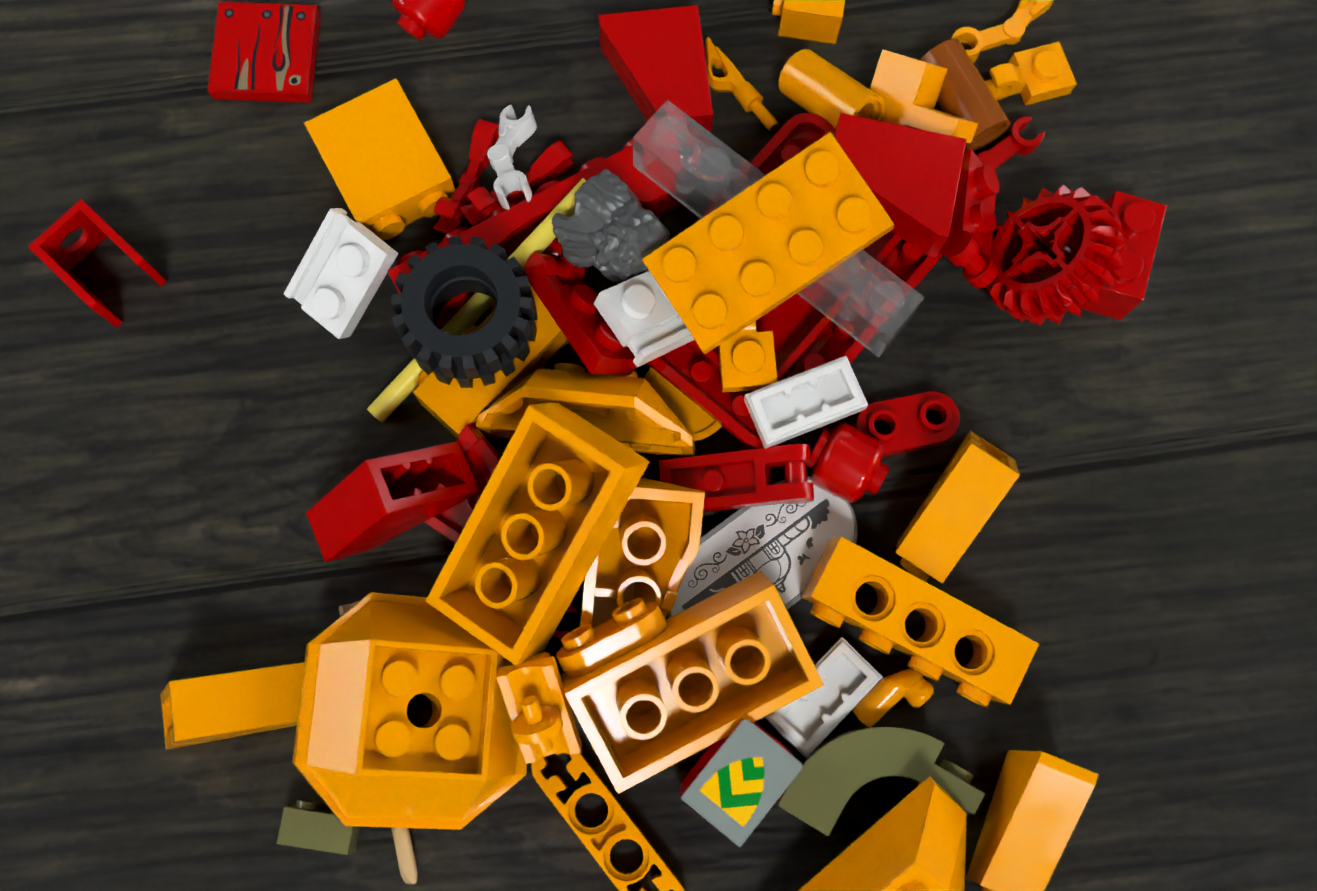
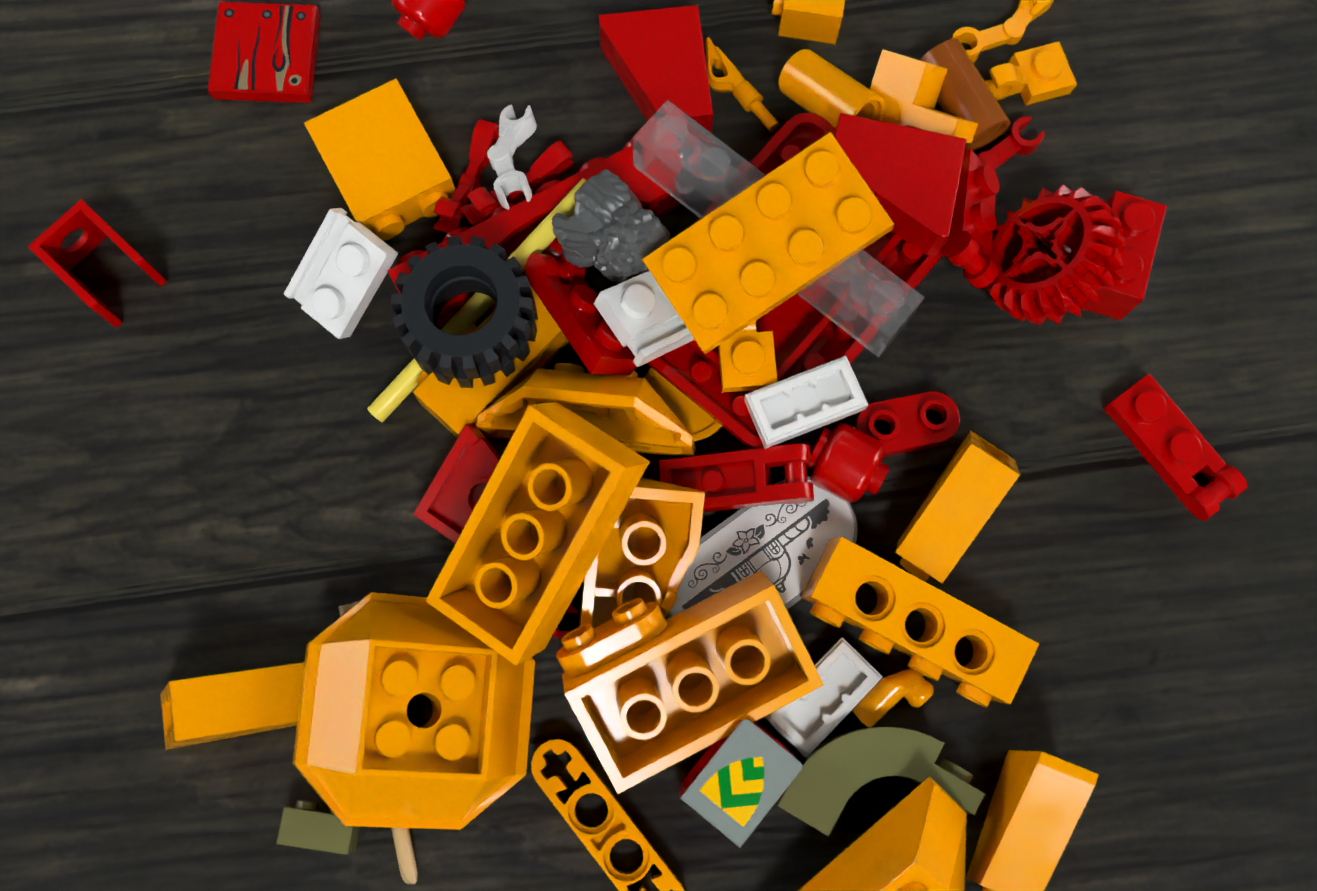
(389, 498): red slope -> none
(538, 708): light orange hips -> none
(1174, 447): none -> red plate

